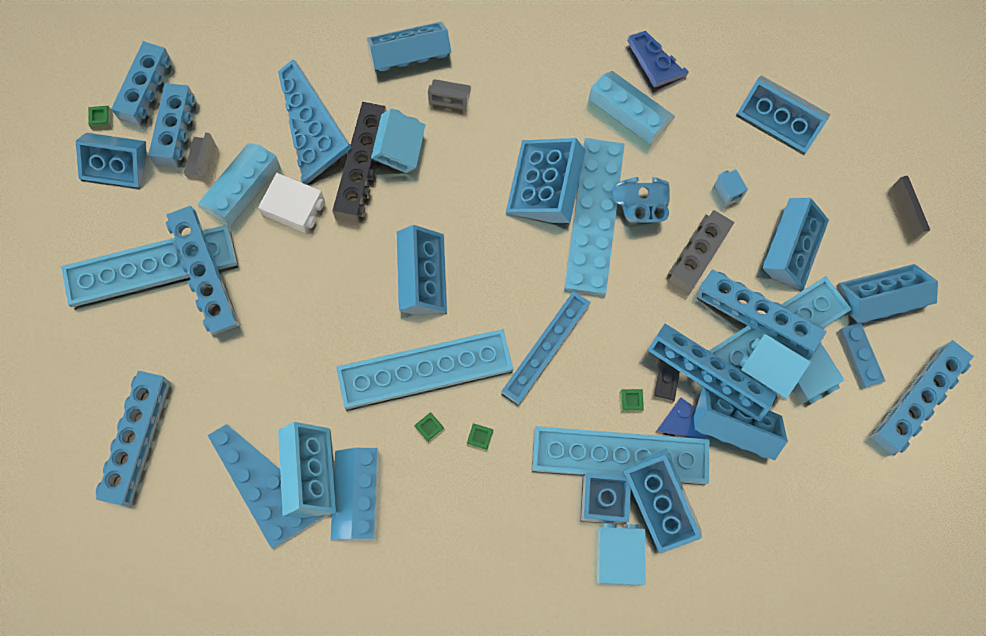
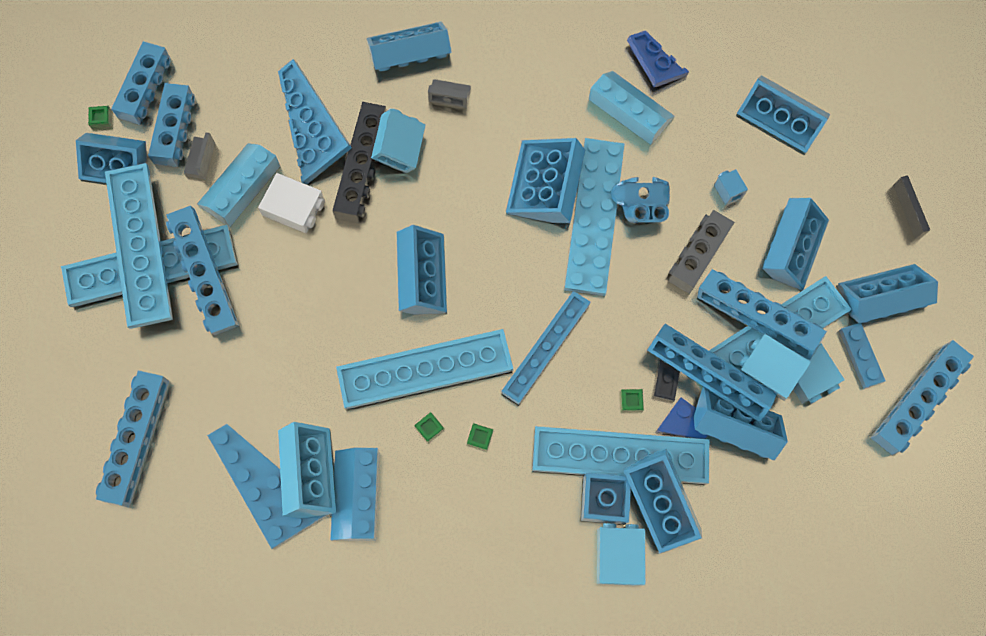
(138, 246): none -> medium azure plate

